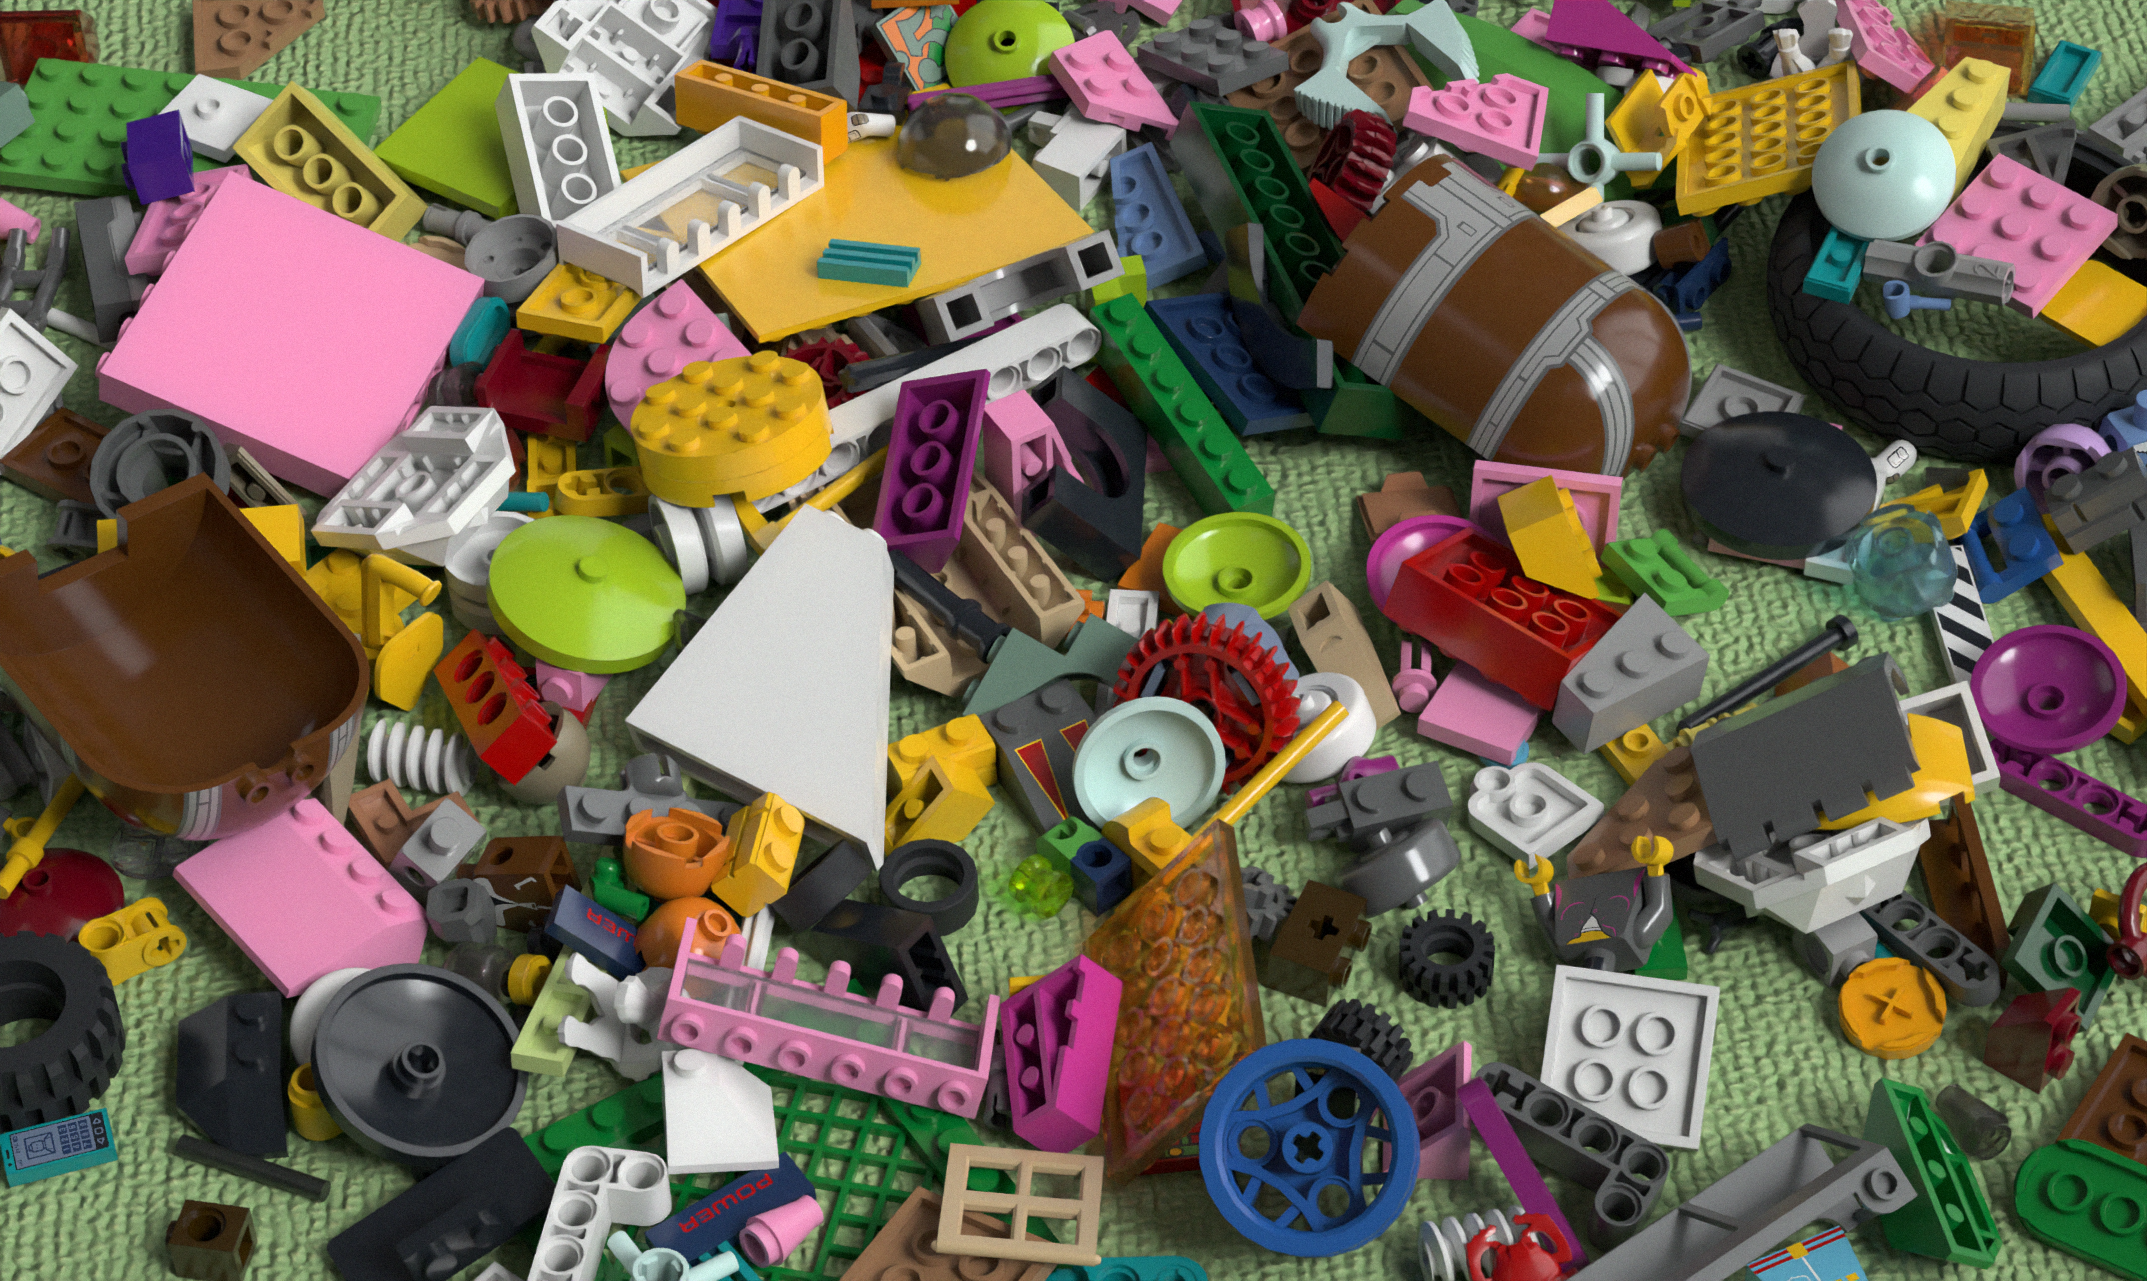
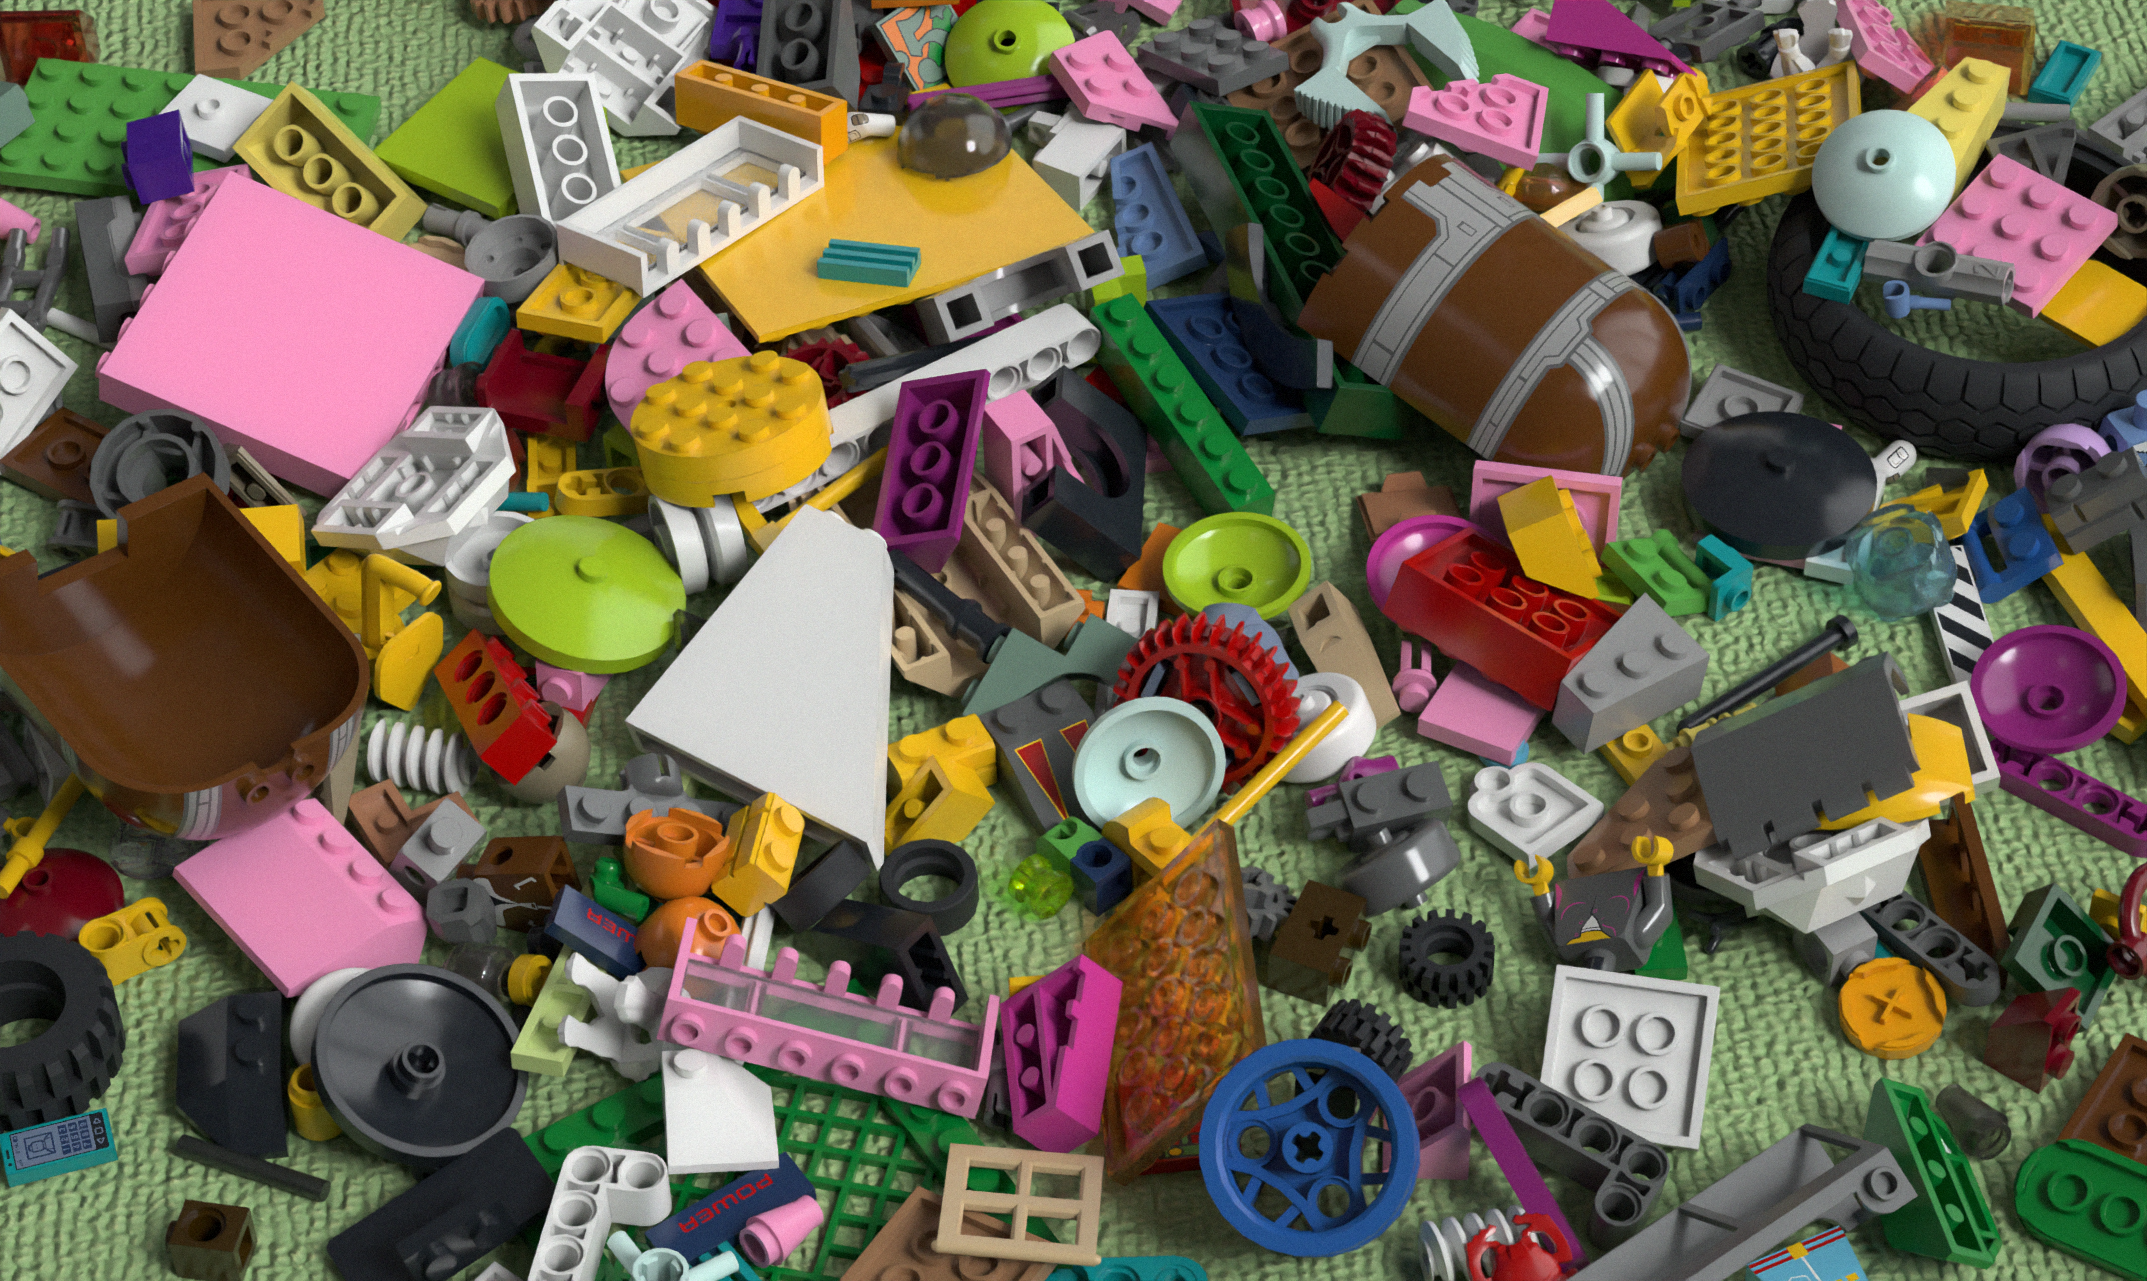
(1732, 576): none -> teal bracket

